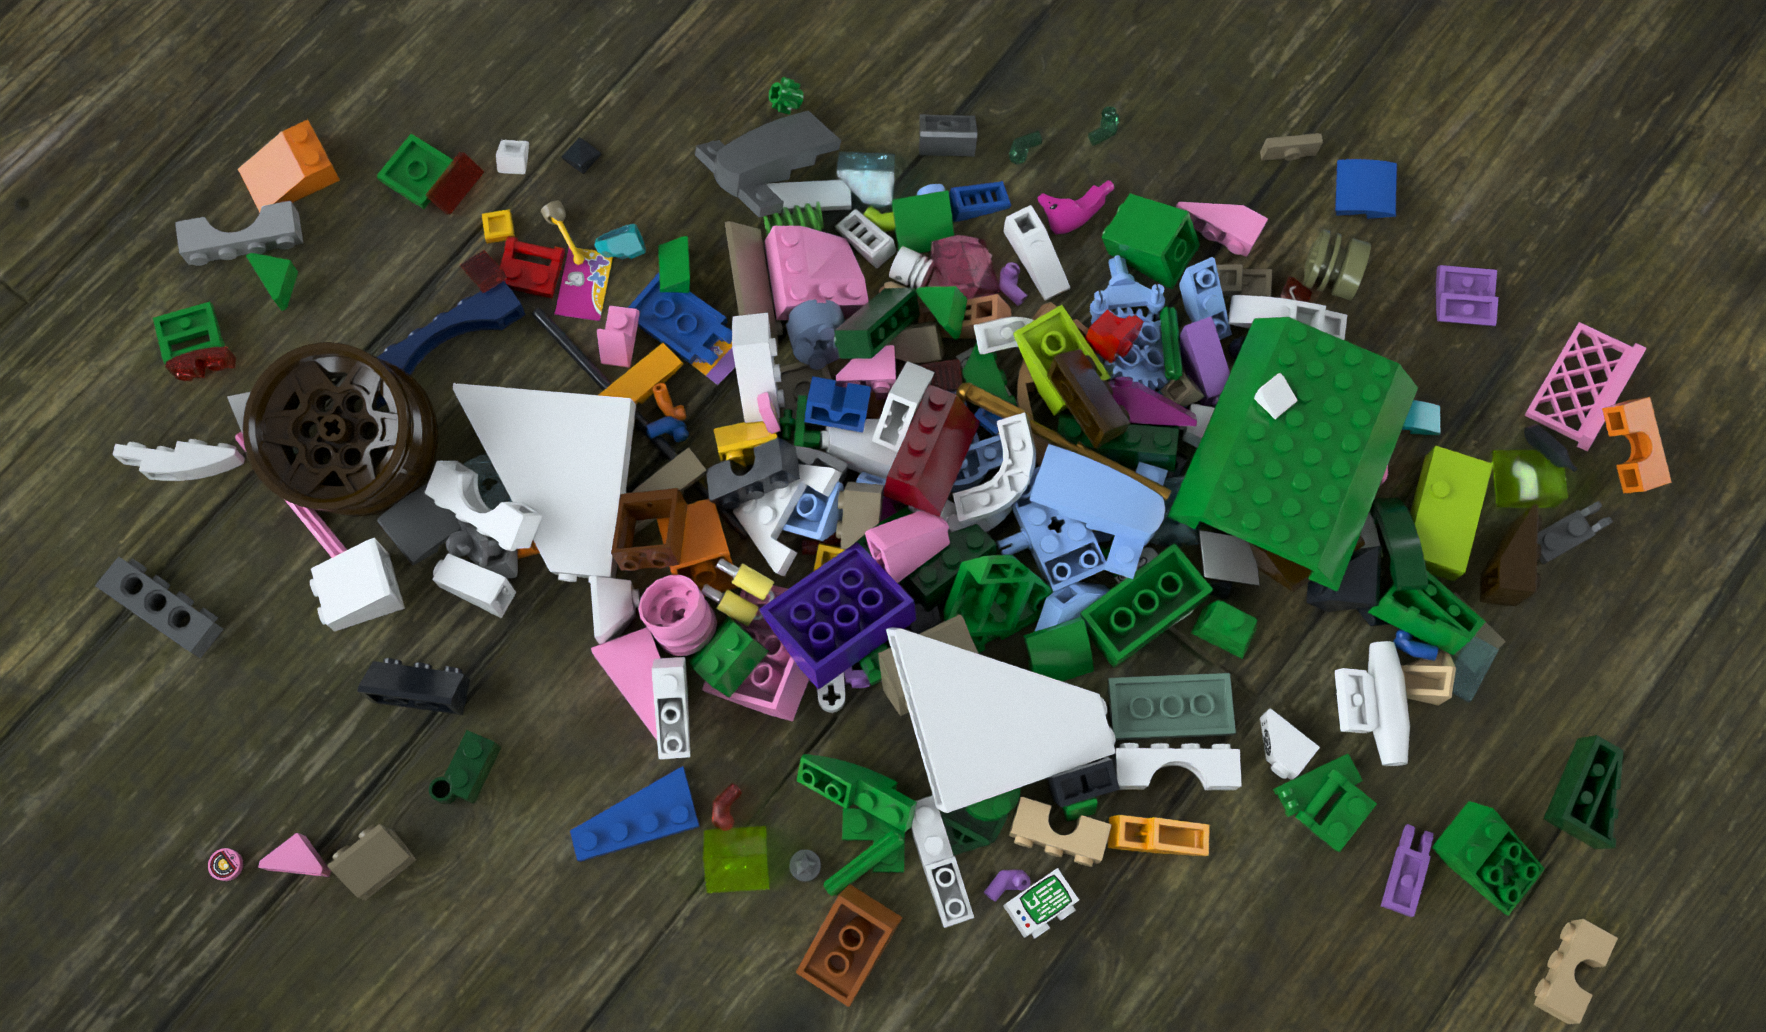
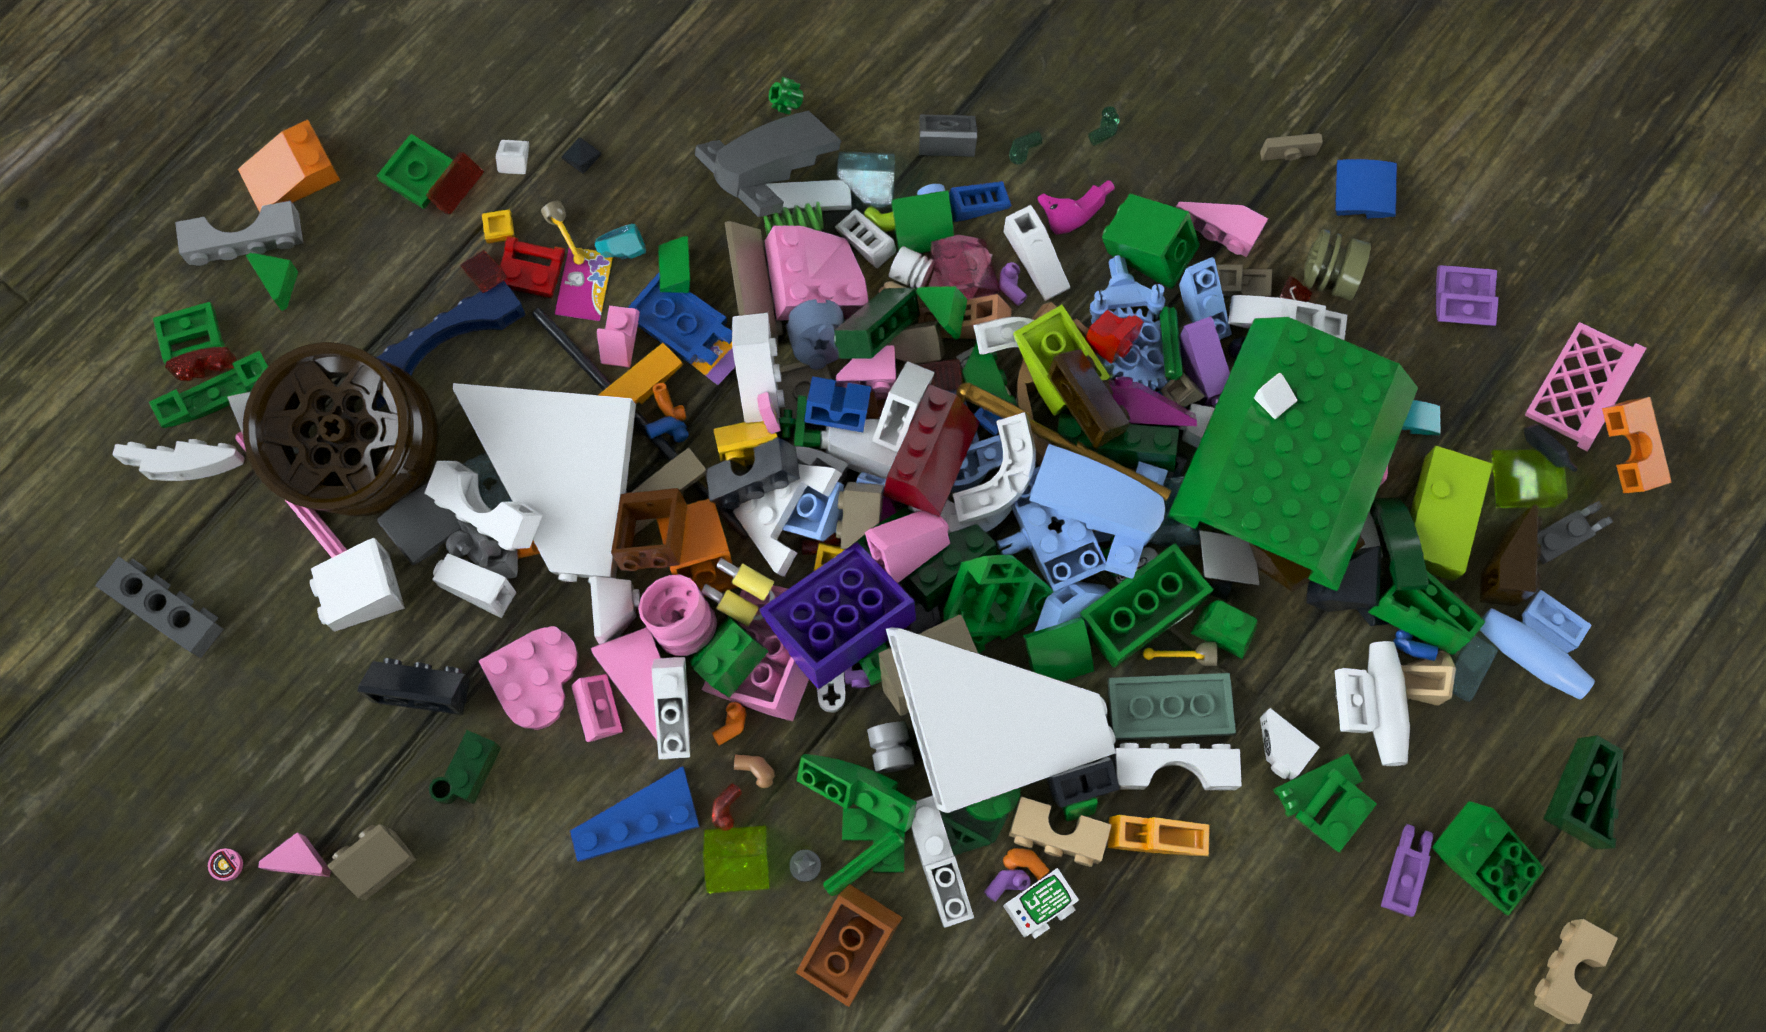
(210, 395): none -> green slope
(531, 676): none -> bright pink plate
(596, 707): none -> bright pink slope
(734, 723): none -> orange arm
(758, 766): none -> medium nougat arm
(890, 747): none -> light grey wheel
(1025, 858): none -> orange arm
(1205, 654): none -> hinge
(1543, 642): none -> light blue plate

